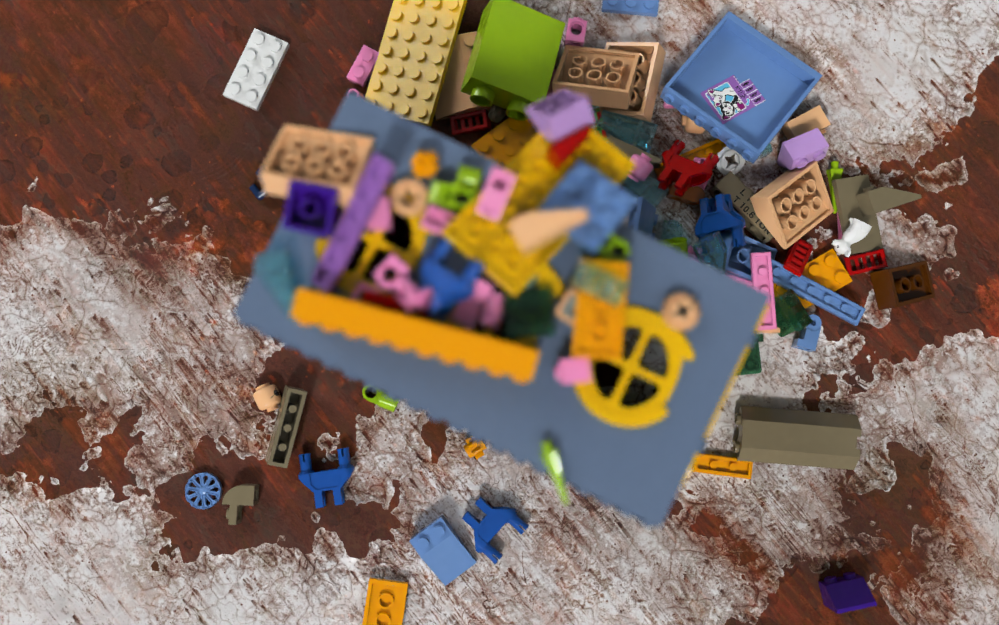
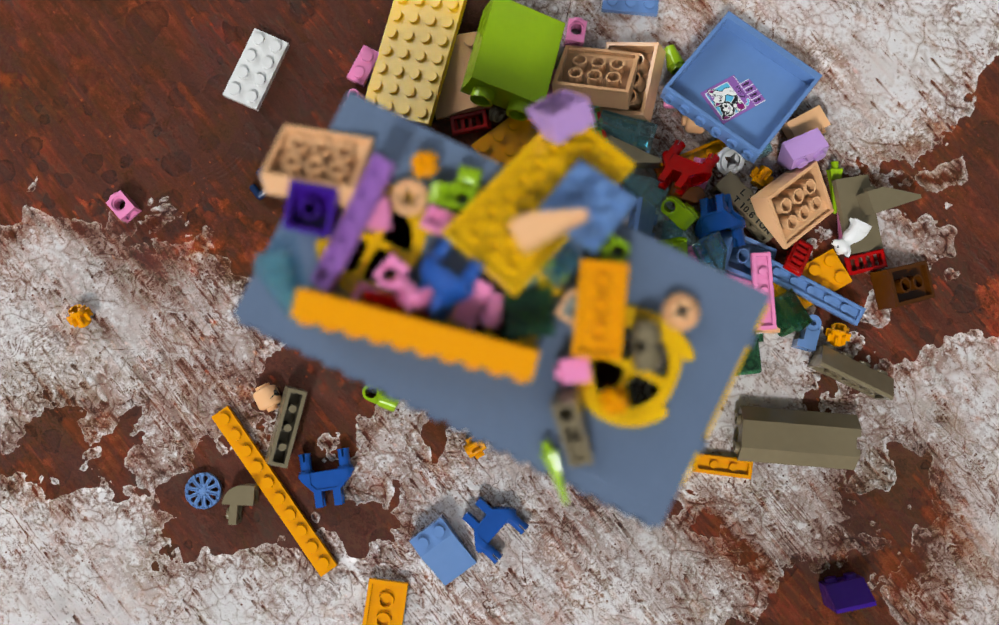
(79, 316): none -> light orange gear
(130, 209): none -> bright pink brick
(274, 491): none -> light orange plate
(496, 193): bright pink slope -> none
(561, 269): none -> clear light blue slope
(565, 148): red slope -> none
(572, 426): none -> dark tan slope
(577, 281): clear light blue slope -> none
(614, 400): none -> light orange gear
(642, 168): bright pink head -> none
(646, 334): none -> dark tan piece
(673, 59): none -> lime cone
(683, 215): none -> lime piece
(761, 176): none -> light orange gear
(838, 334): none -> light orange gear
(852, 373): none -> dark tan slope

